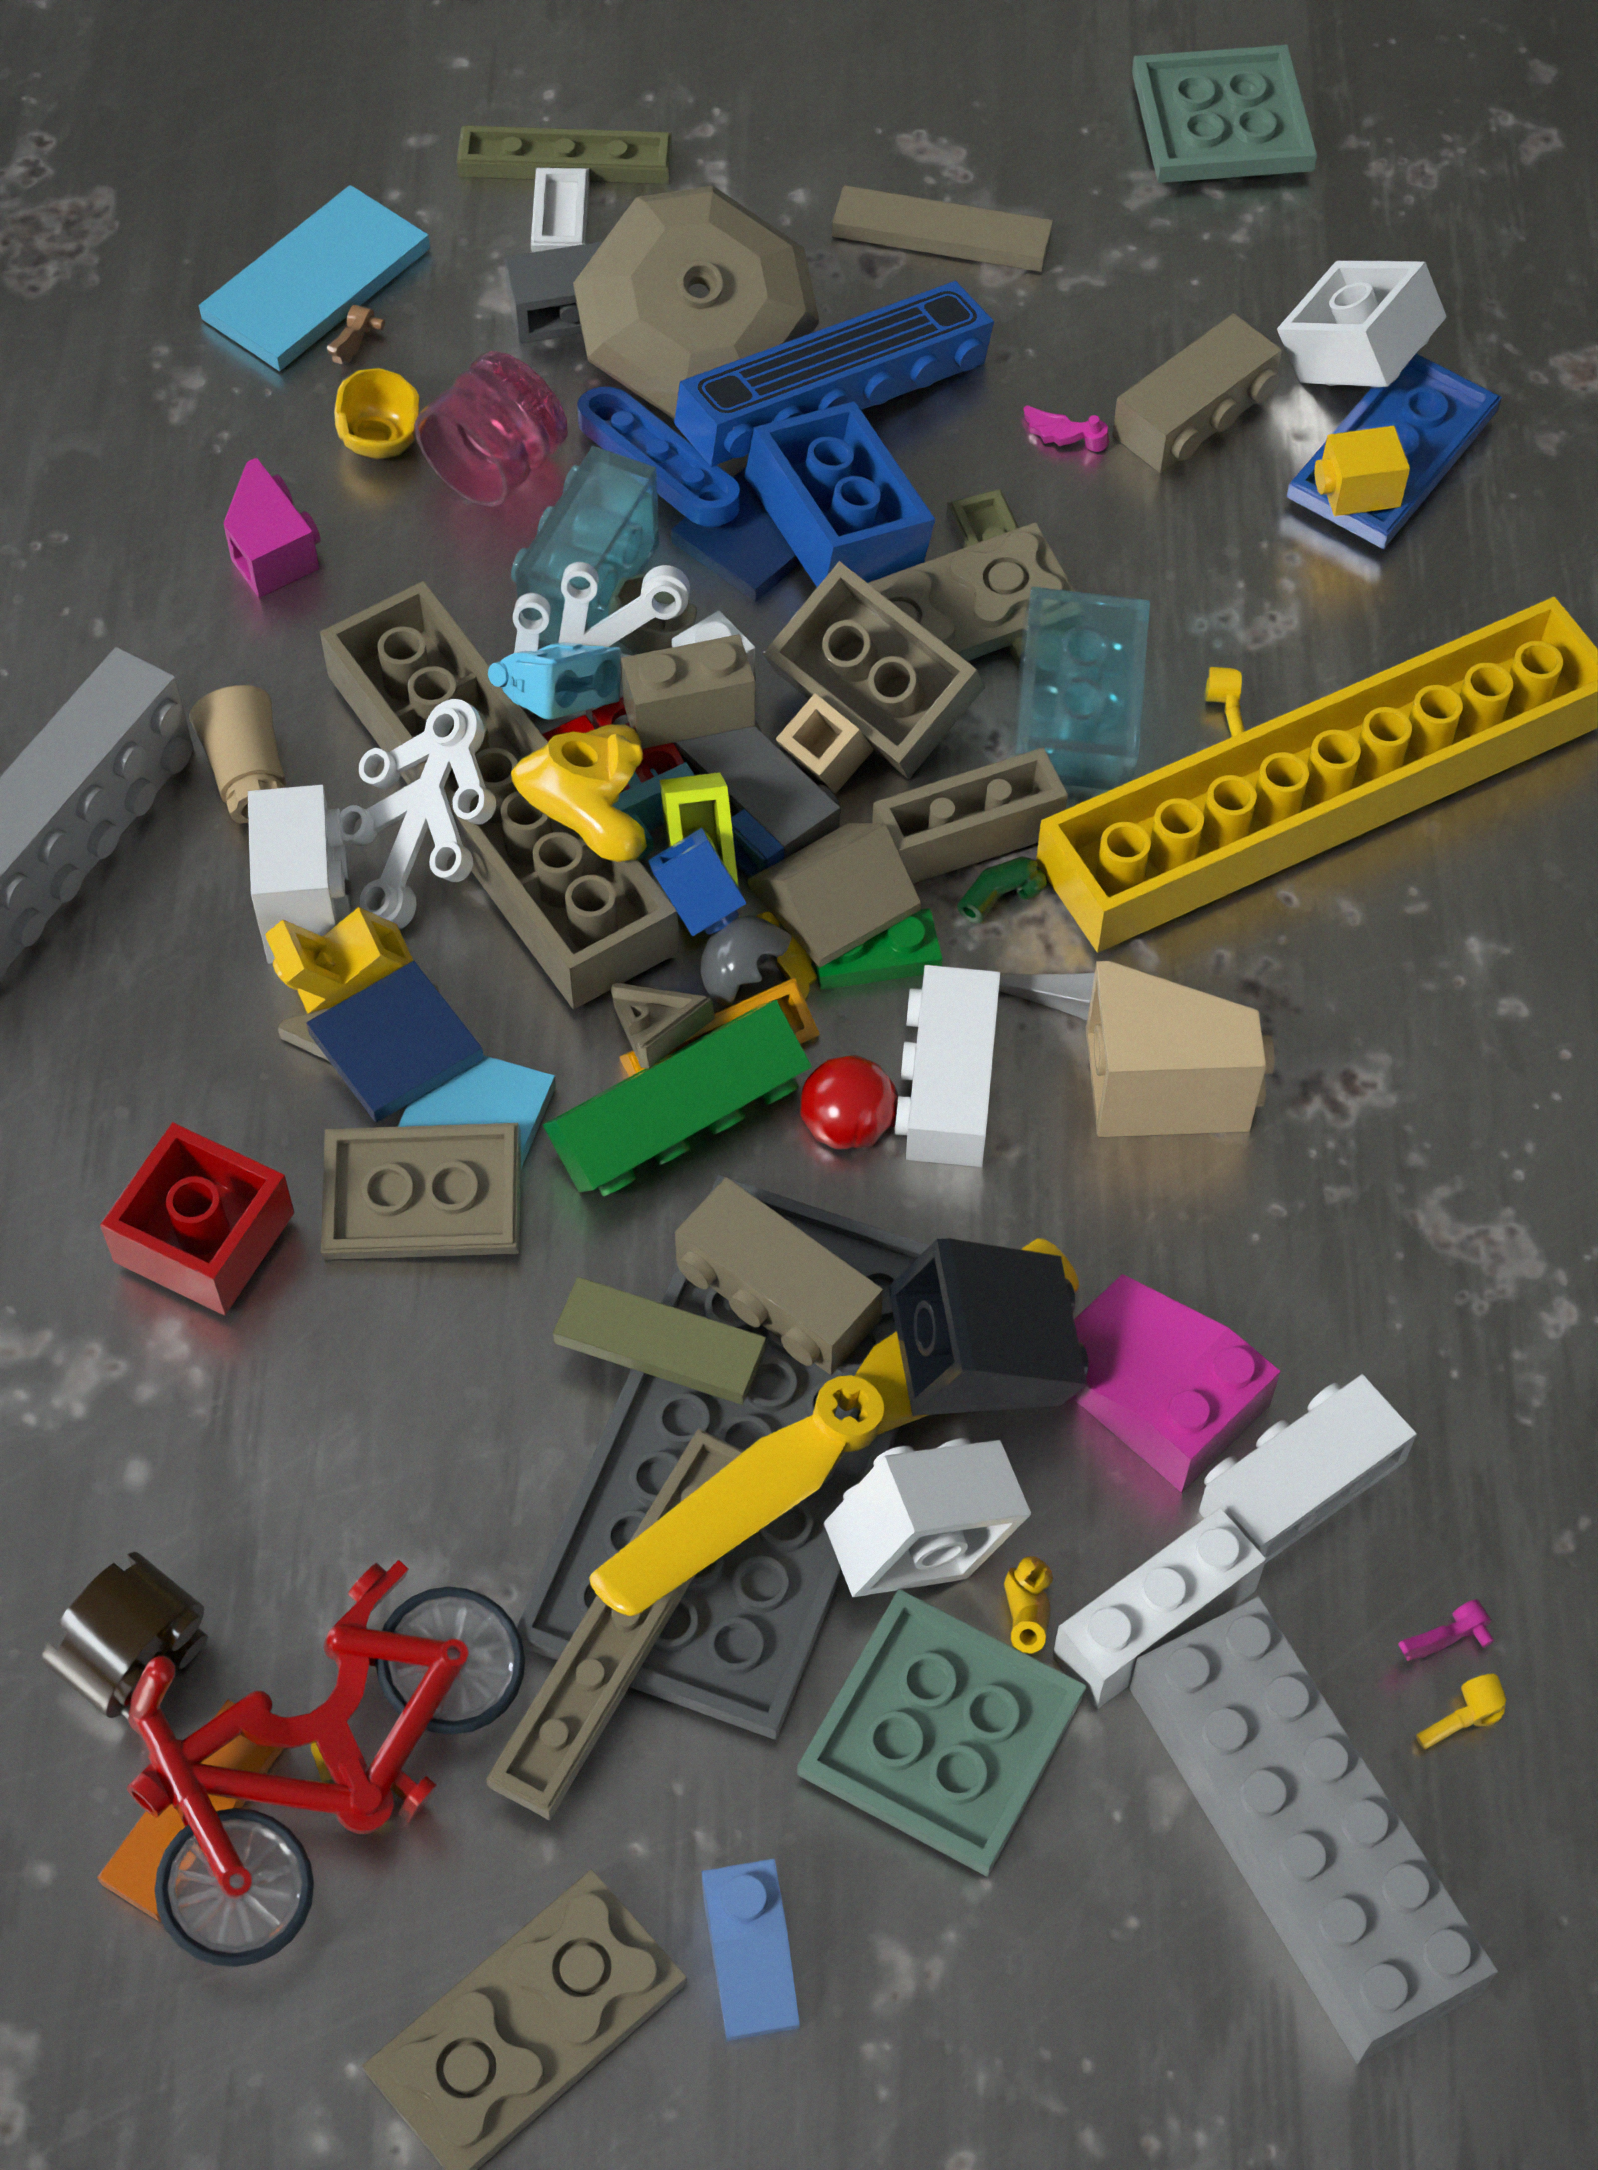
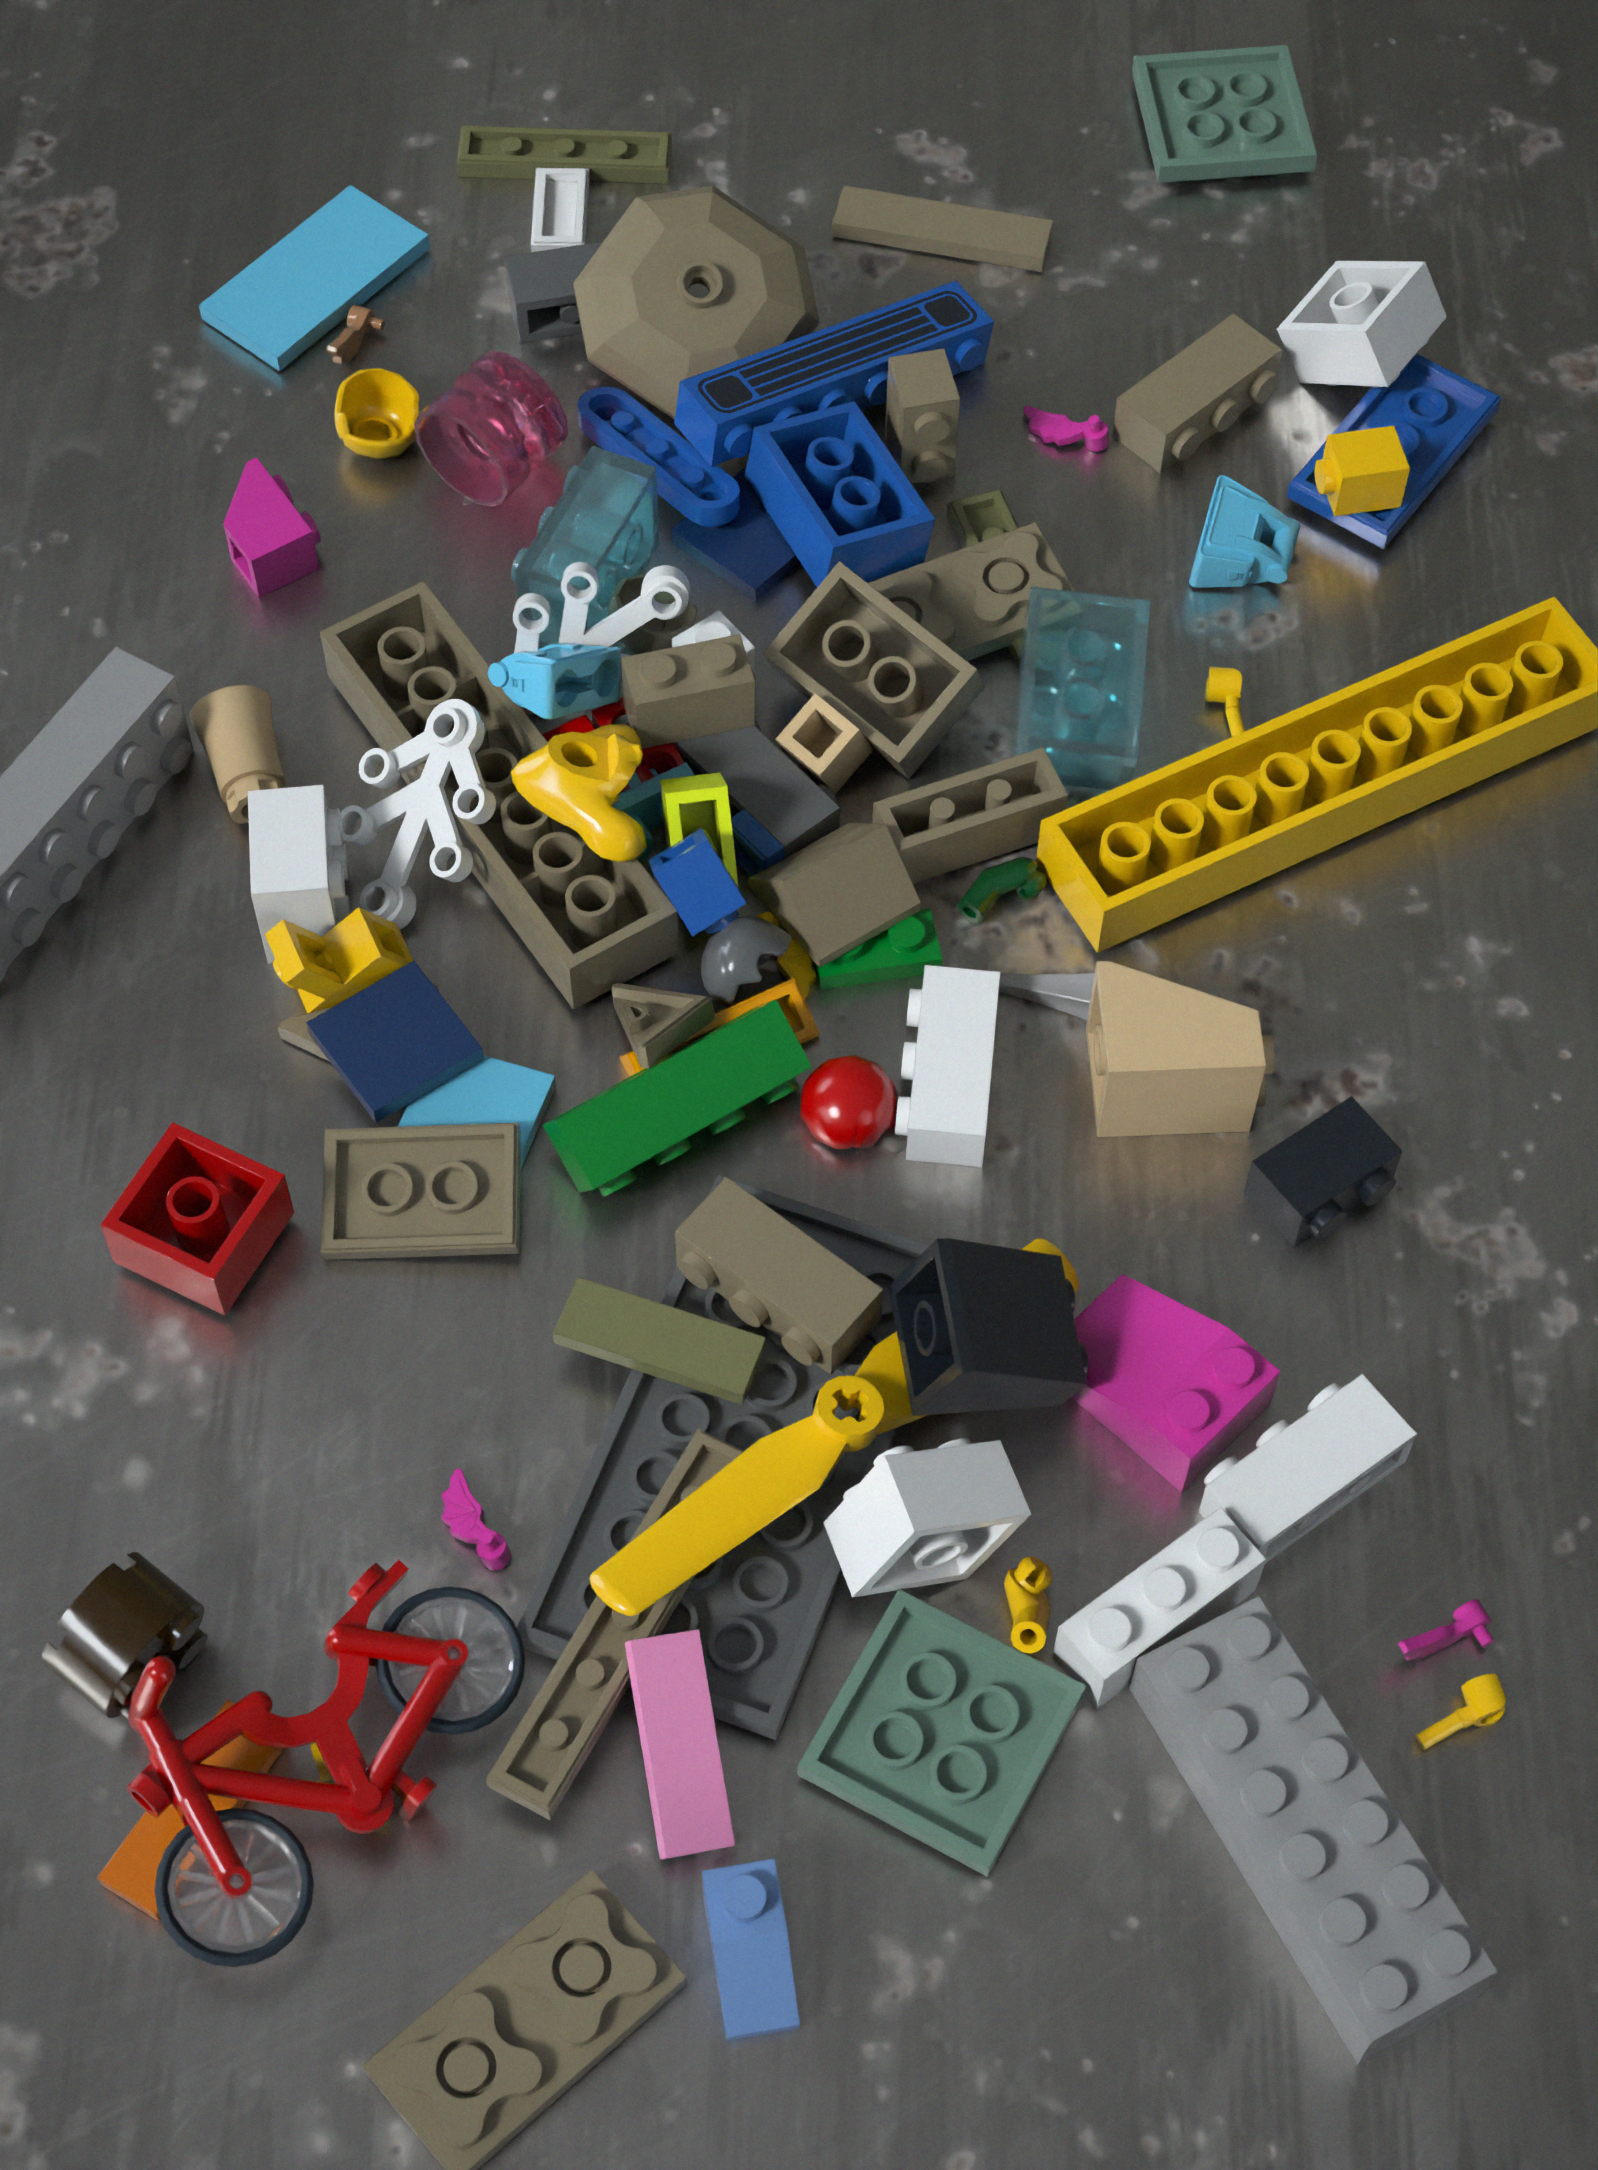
(466, 1523): none -> dark pink piece
(679, 1744): none -> bright pink tile
(922, 415): none -> dark tan brick
(1237, 540): none -> medium azure piece
(1323, 1173): none -> black brick

